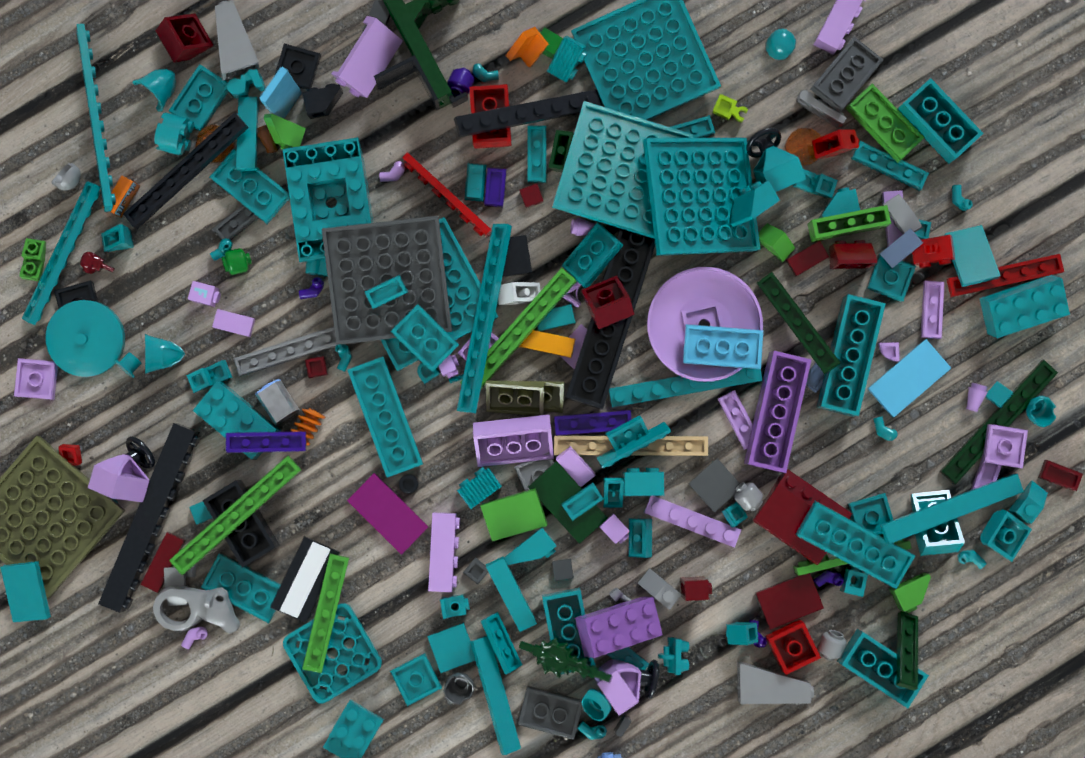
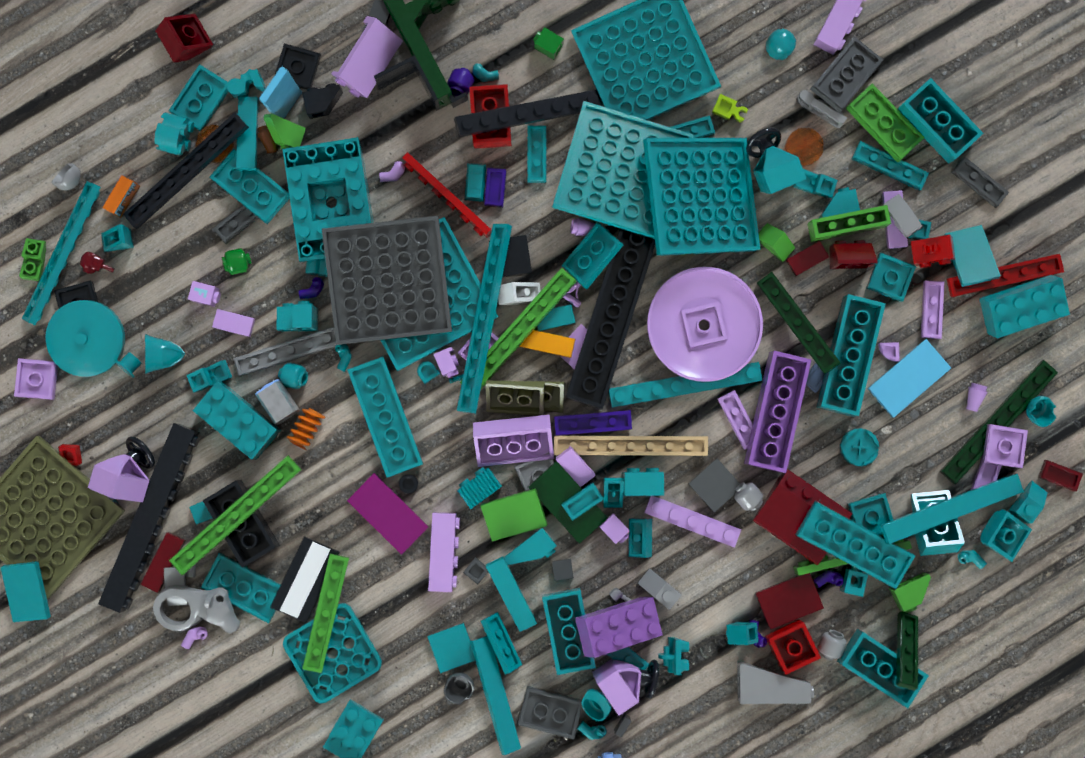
(97, 126): teal plate -> none
(160, 83): teal helmet -> none
(225, 245): teal arm -> none
(234, 45): light grey slope -> none
(265, 442): dark purple plate -> none
(293, 375): none -> teal head
(297, 317): none -> teal brick
(316, 367): dark red tile -> none
(386, 292): teal tile -> none
(416, 679): teal tile -> none
(424, 337): teal tile -> none
(446, 605): teal brick -> none
(528, 47): orange panel -> none
(531, 195): dark red tile -> none
(558, 659): dark green piece -> none
(560, 150): dark green brick -> none
(566, 59): teal brick -> none
(608, 302): dark red slope -> none
(630, 438): teal bracket -> none
(695, 588): dark red brick -> none
(723, 346): medium azure tile -> none
(734, 514): teal tile -> none
(752, 202): teal slope -> none
(843, 142): red torso -> none
(859, 447): none -> teal tile
(883, 431): teal arm -> none
(901, 248): sand blue tile -> none
(959, 201): teal arm -> none
(980, 182): none -> dark grey tile
(999, 394): teal tile -> none

